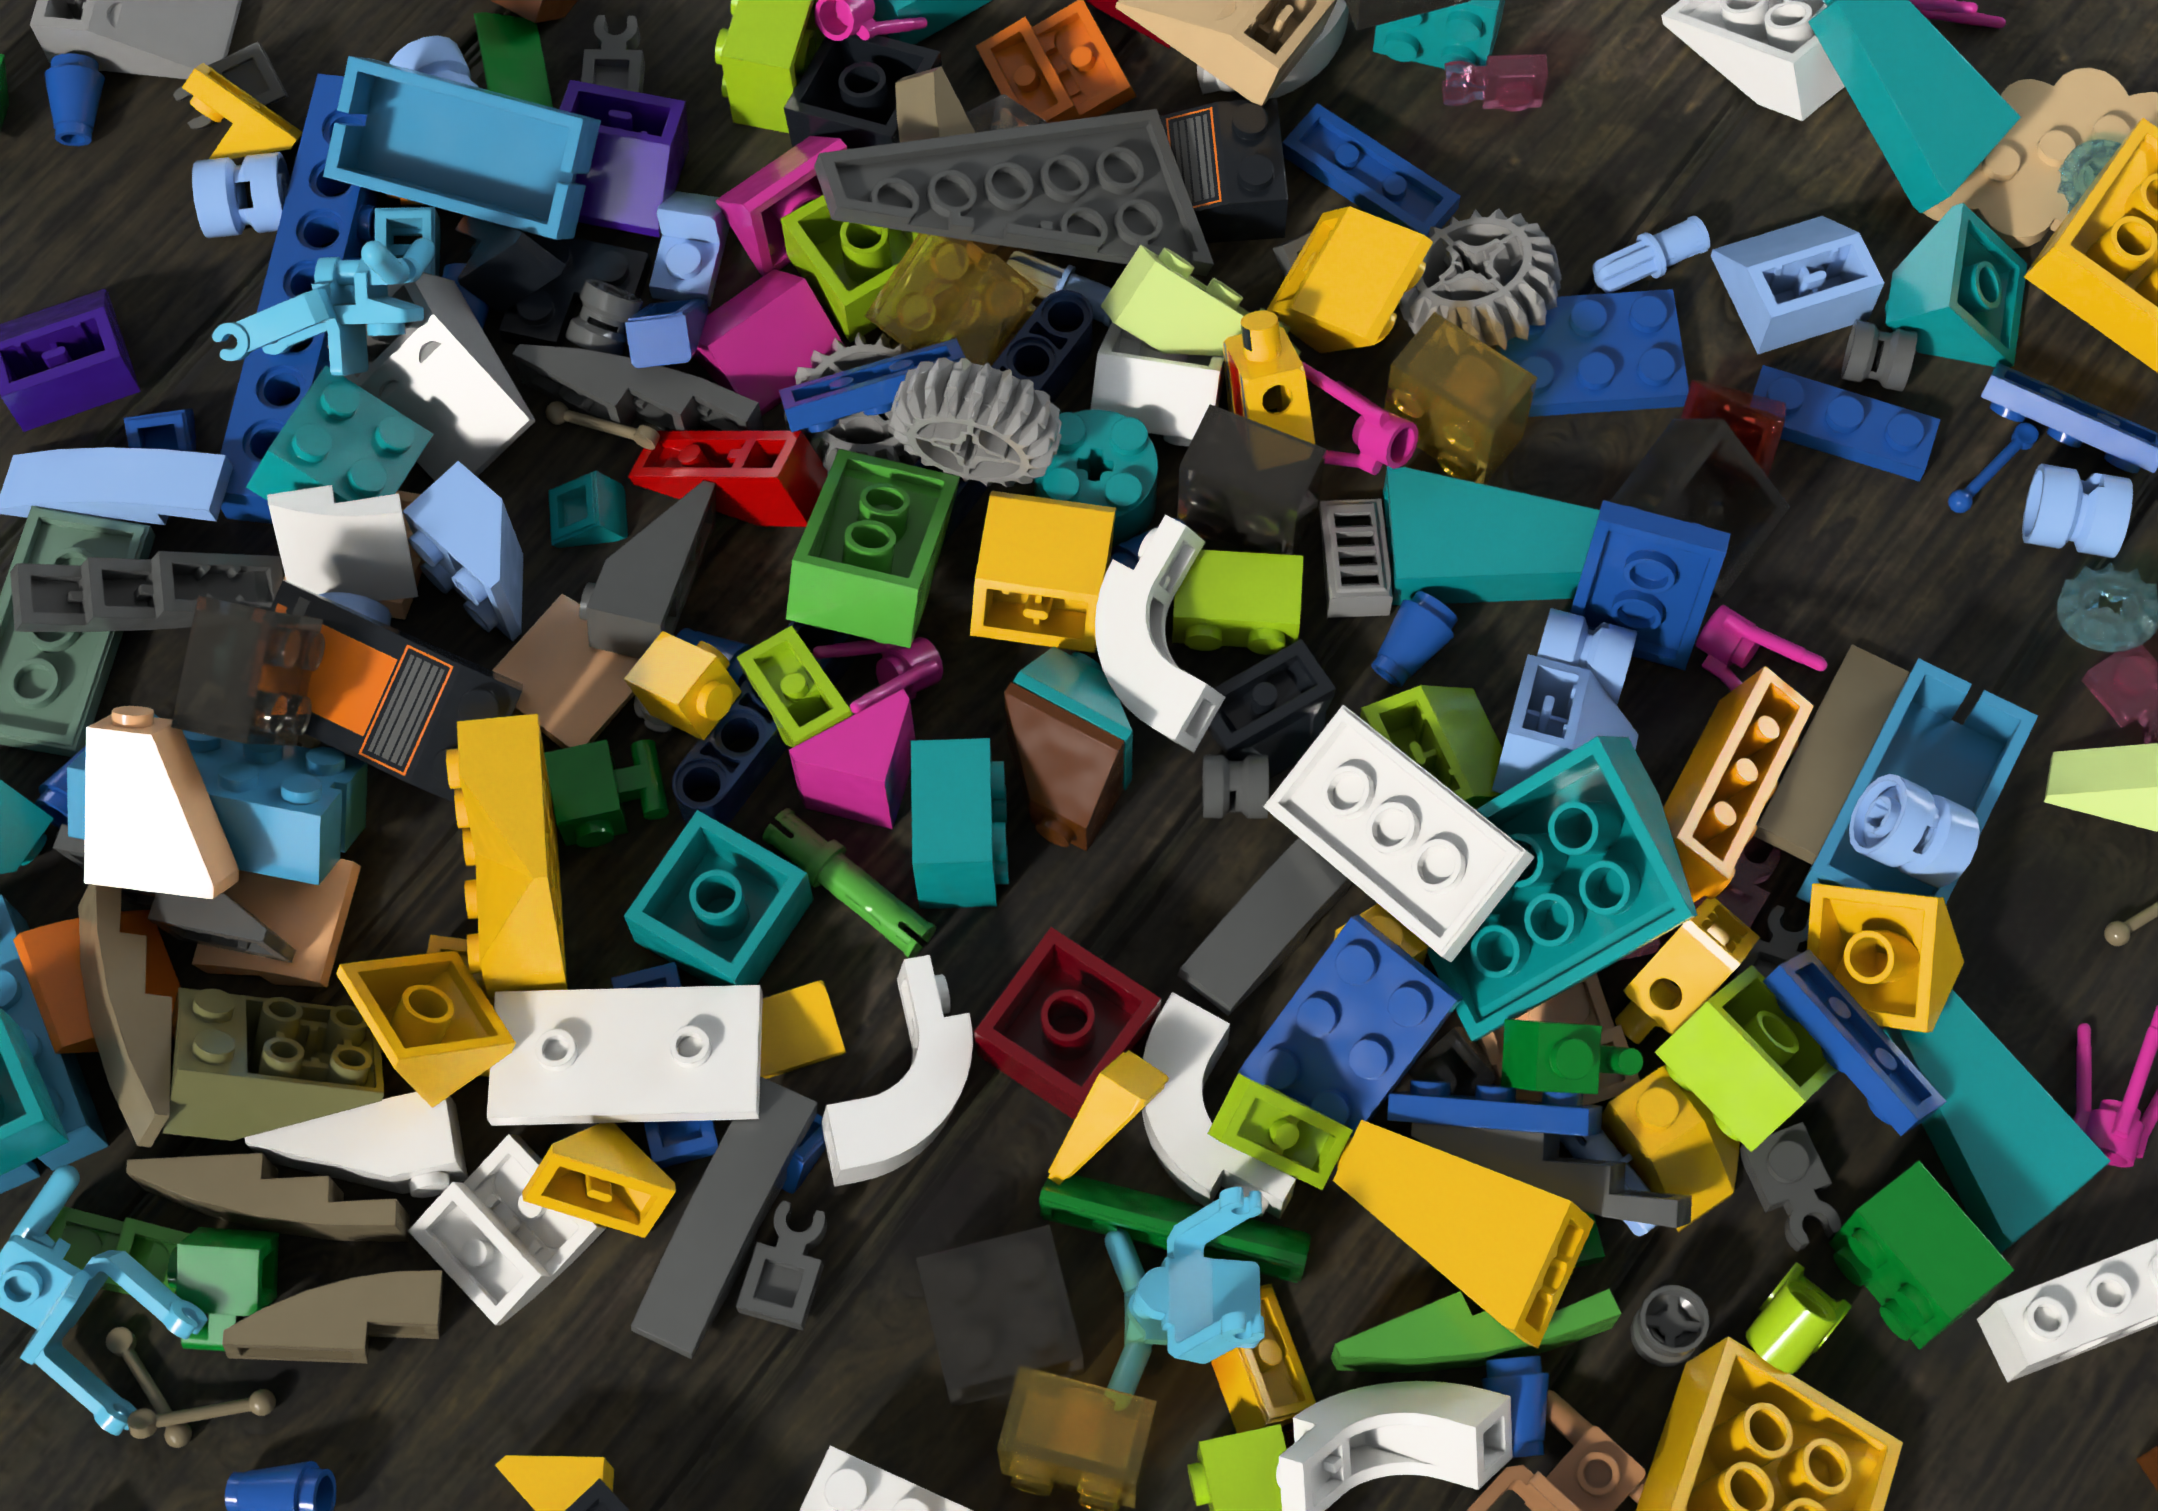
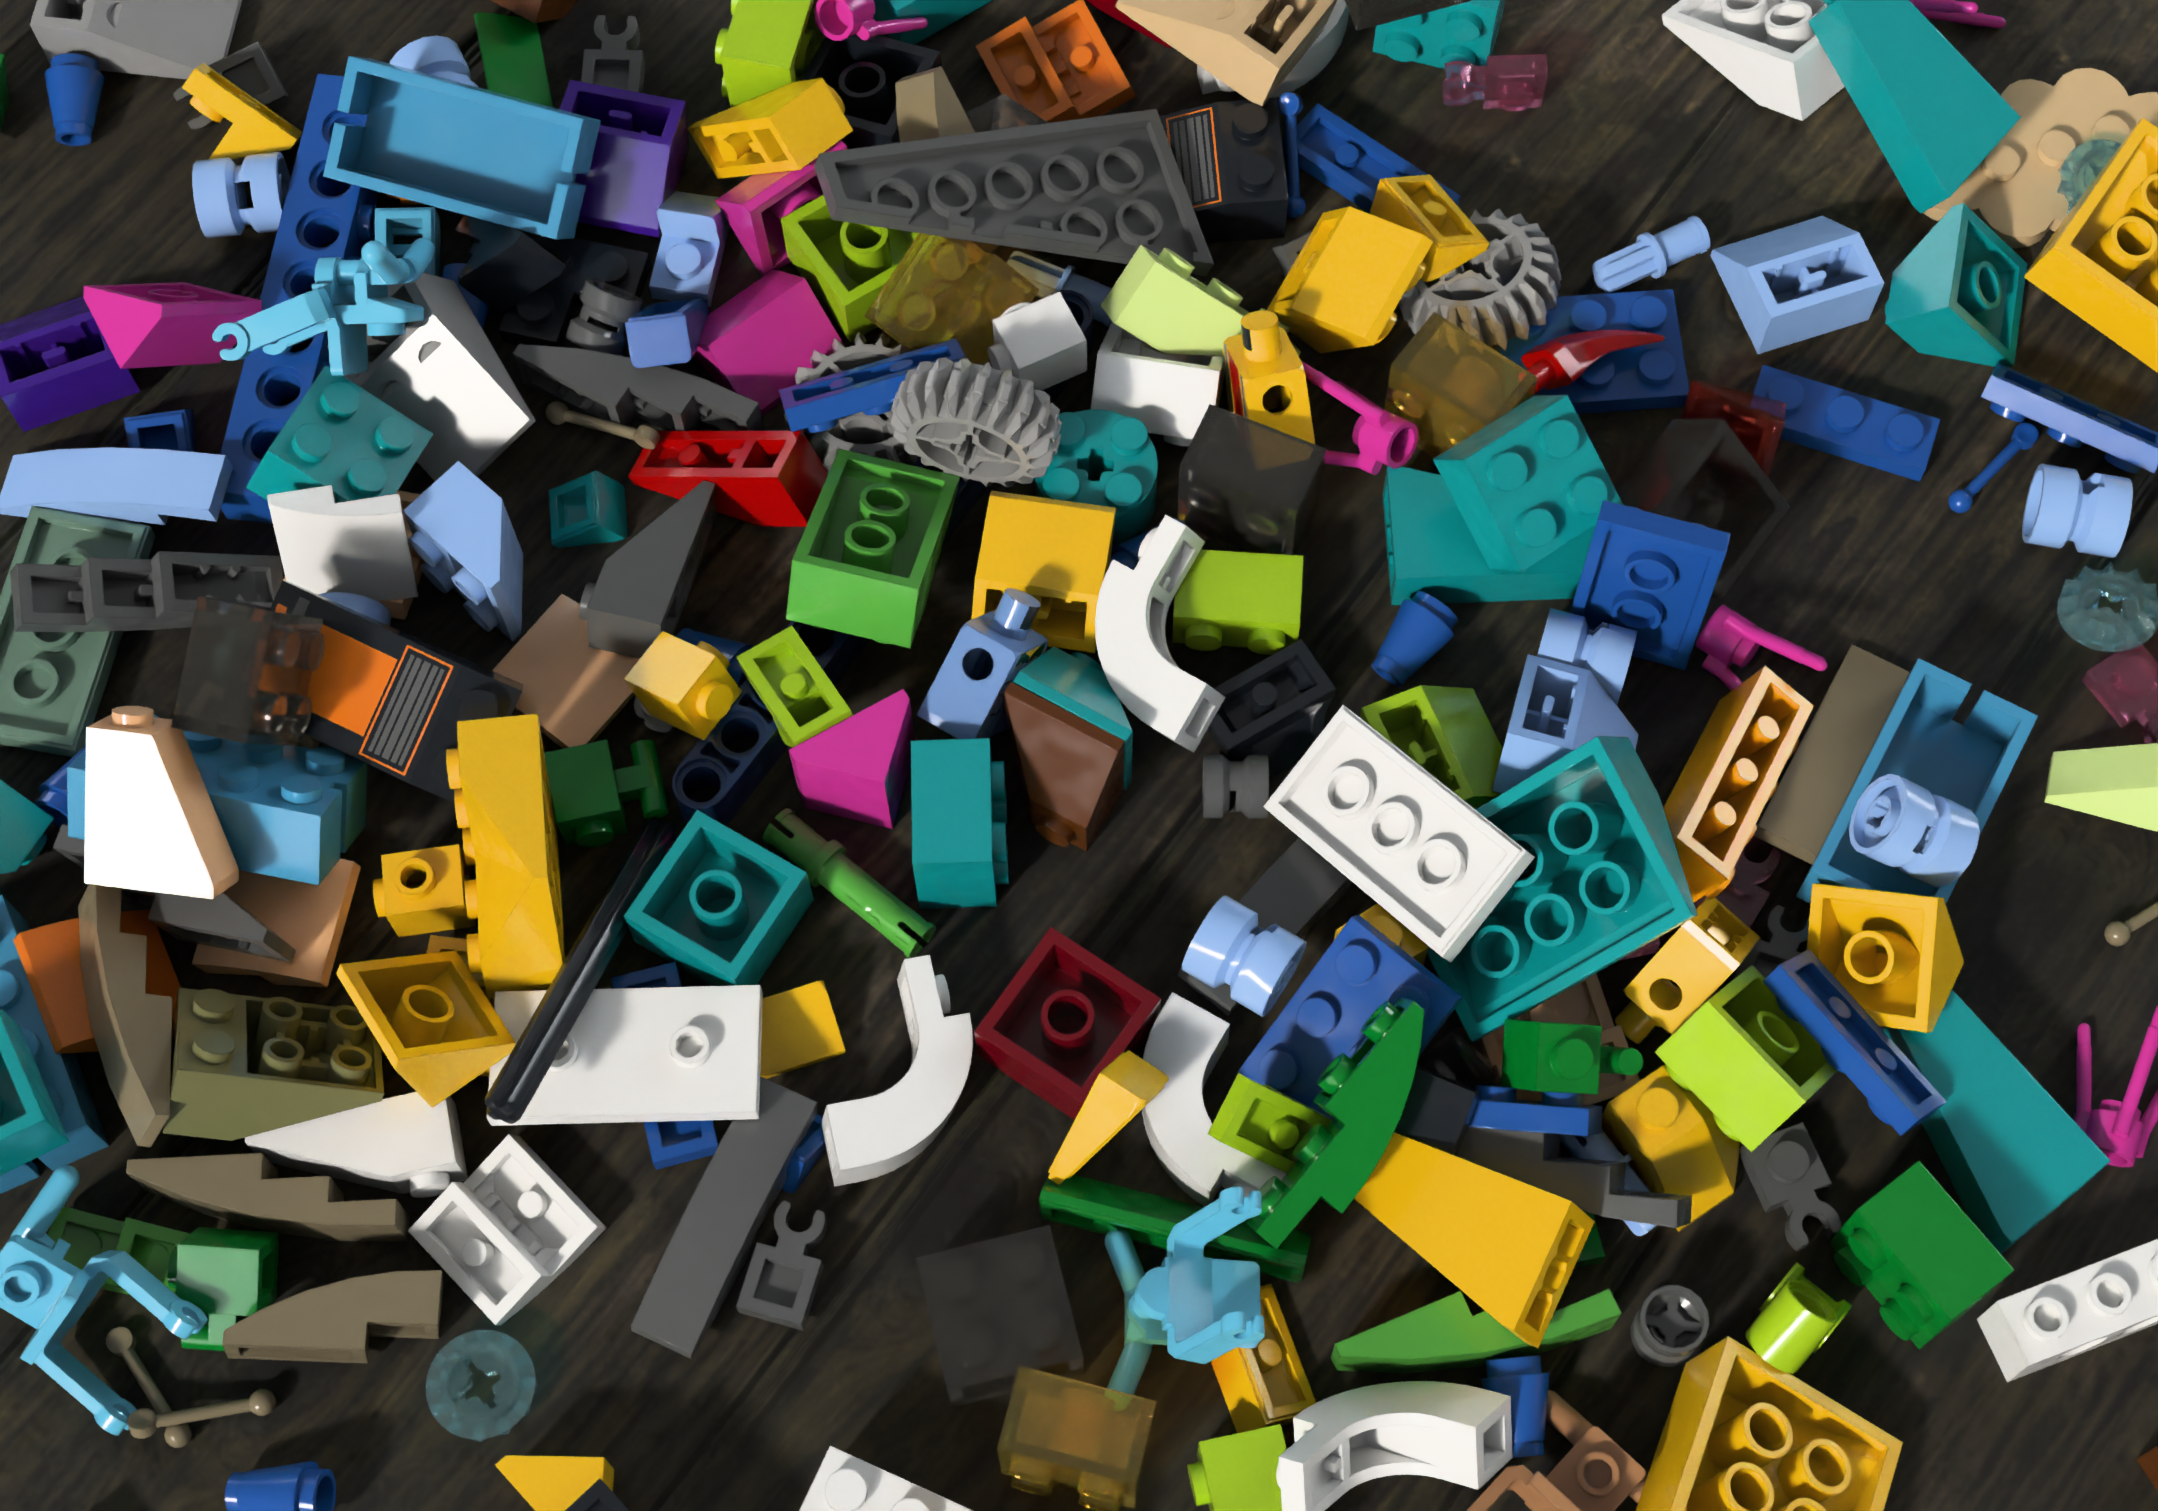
(165, 321): none -> dark pink slope
(423, 890): none -> yellow brick
(450, 1380): none -> clear light blue gear
(577, 976): none -> black axle
(602, 1180): yellow slope -> none
(773, 130): none -> yellow slope
(897, 670): dark pink plant -> none
(980, 665): none -> medium blue torso
(1039, 342): none -> white brick
(1243, 955): none -> light blue wheel
(1290, 106): none -> blue hinge
(1363, 598): light grey slope -> none
(1366, 1103): none -> green slope
(1427, 209): none -> yellow slope
(1437, 1111): none -> black tile
(1527, 482): none -> teal brick
(1567, 357): none -> red bar
(1892, 358): dark grey wheel -> none

